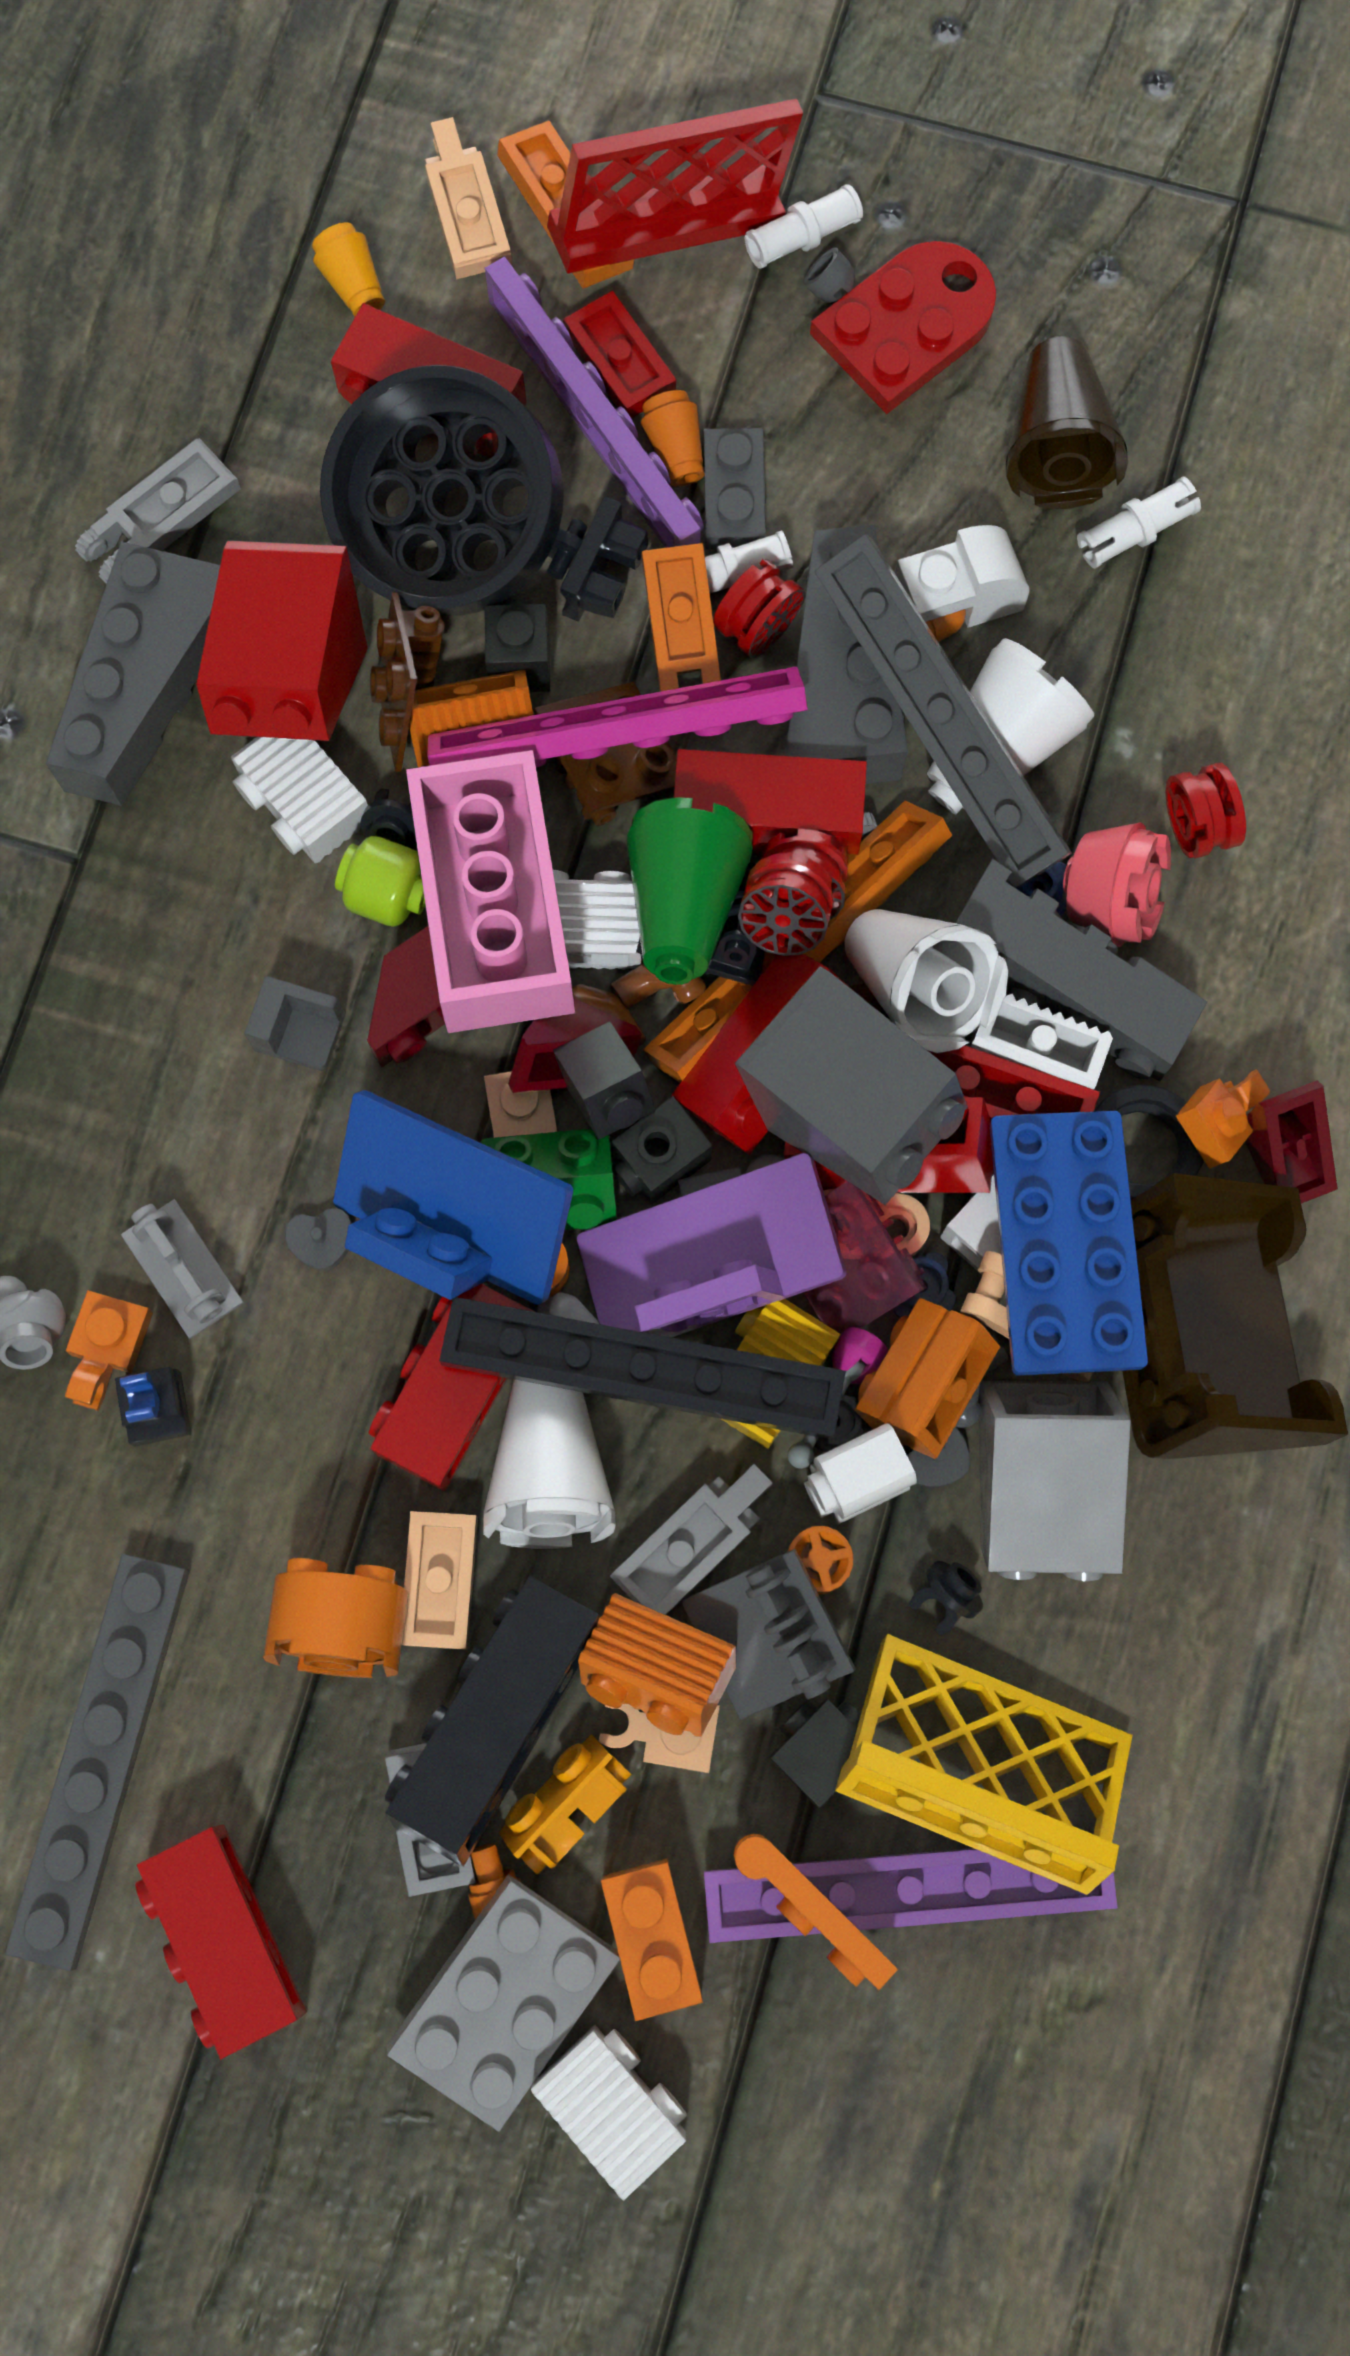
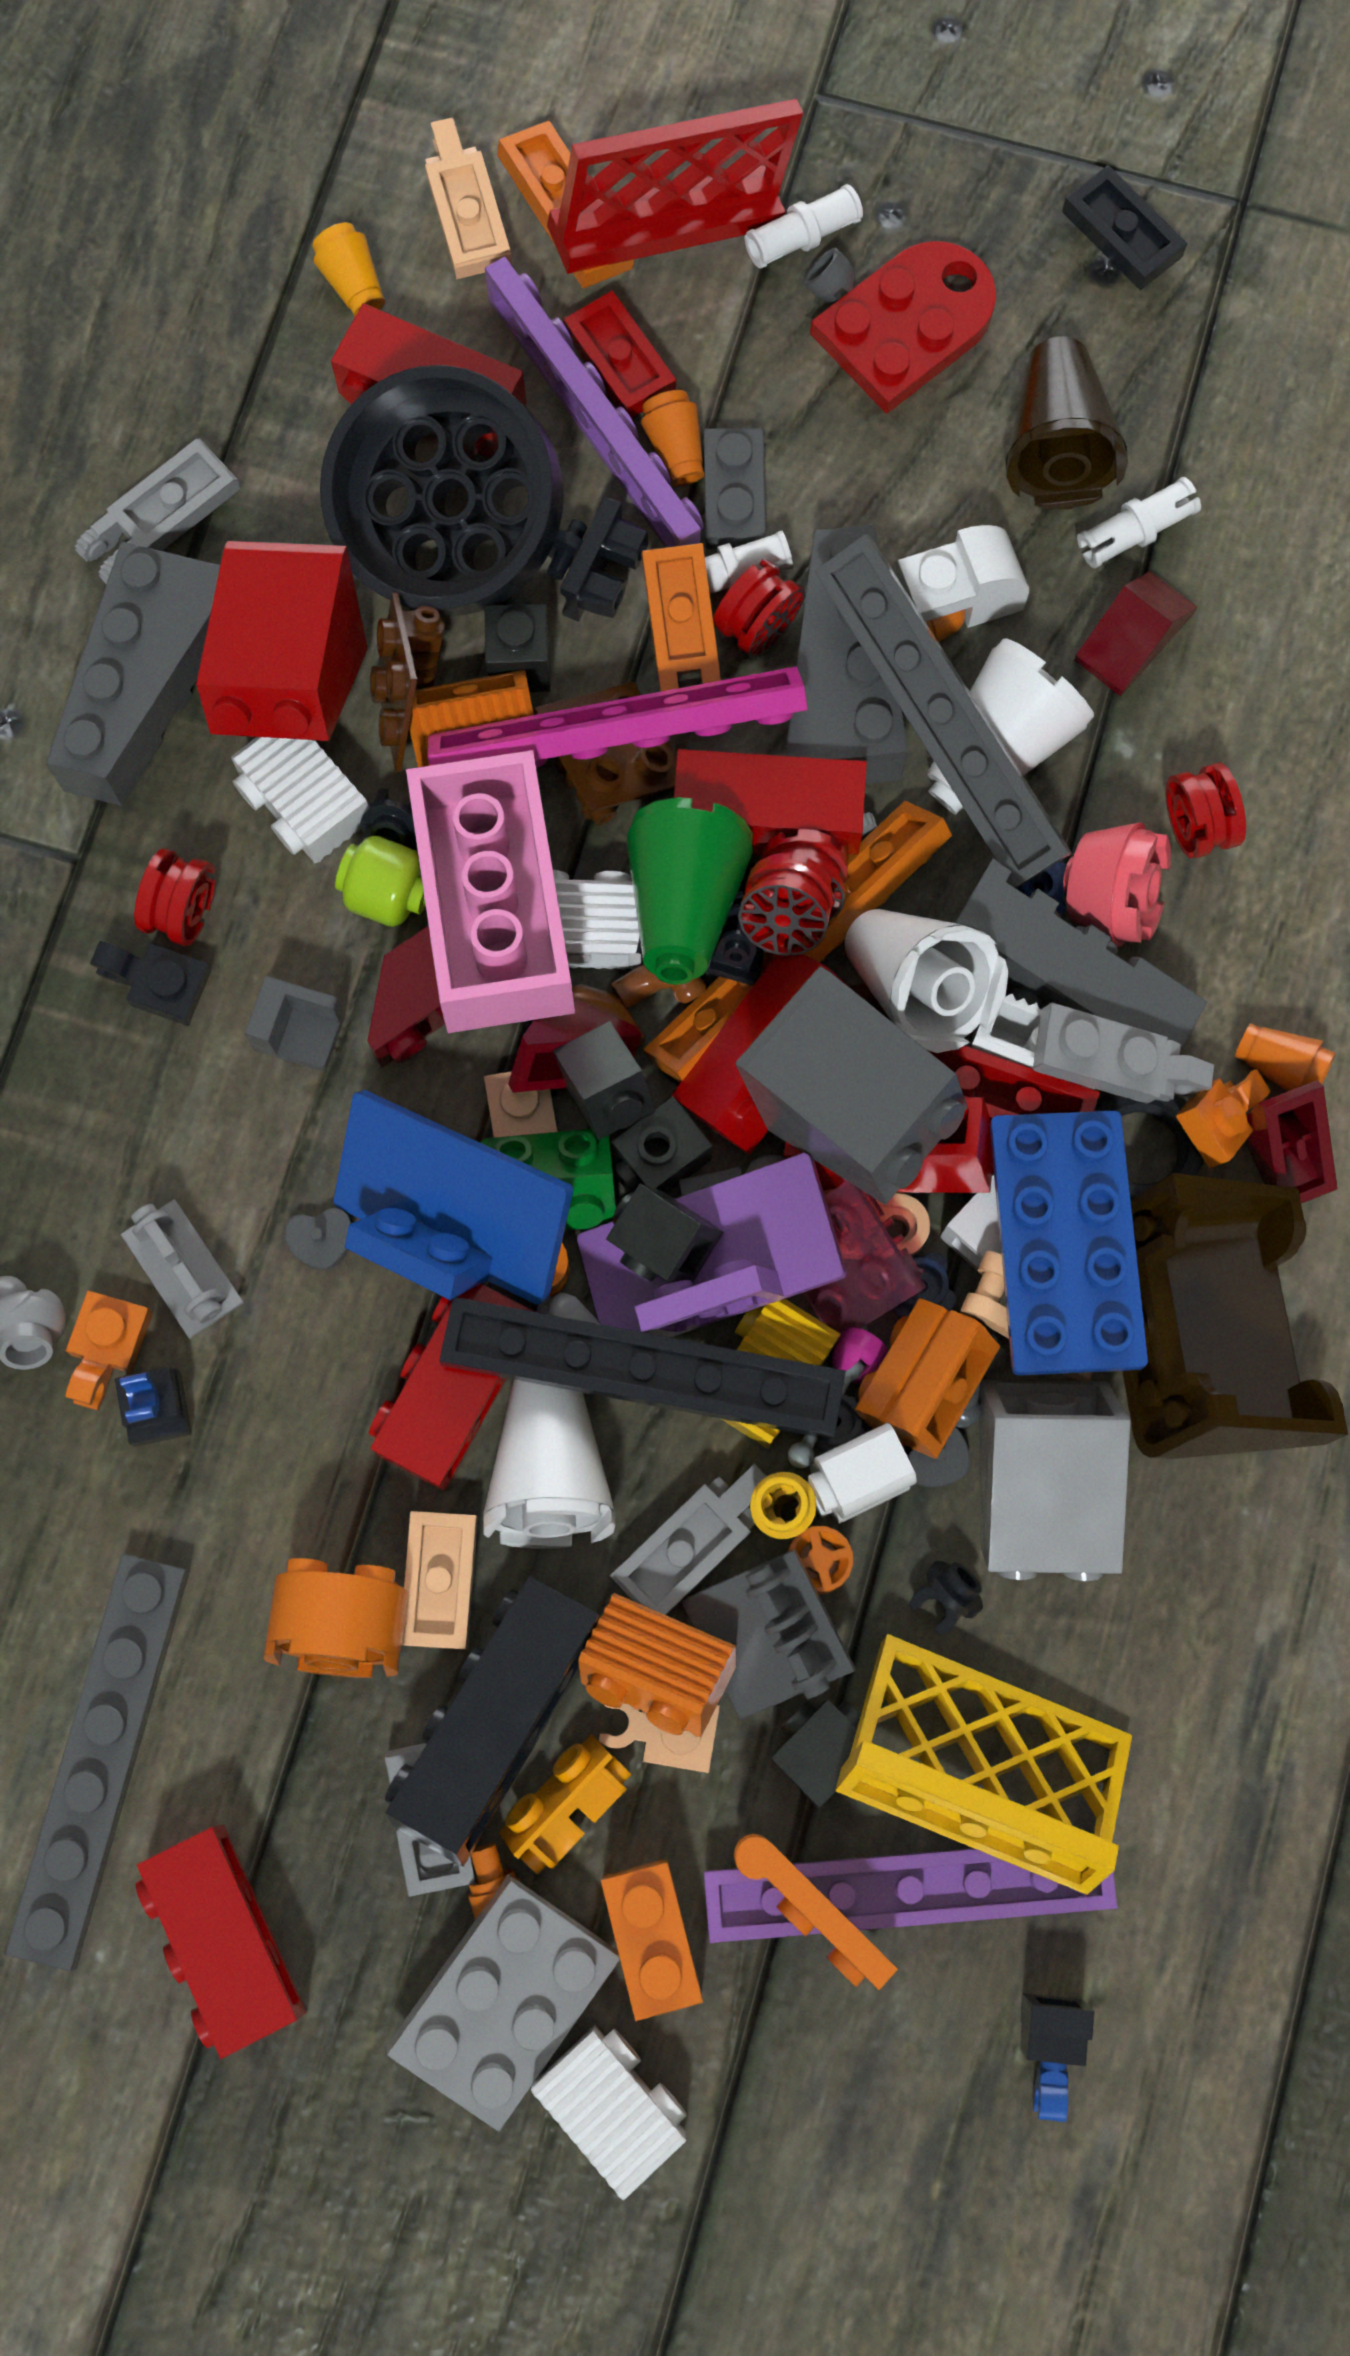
(160, 982): none -> black plate
(174, 896): none -> red wheel
(661, 1236): none -> pearl dark grey brick
(771, 1496): none -> yellow cone
(1056, 2035): none -> black piece
(1116, 1057): none -> light grey hinge
(1124, 227): none -> black plate
(1134, 631): none -> dark red slope
(1284, 1056): none -> orange cone

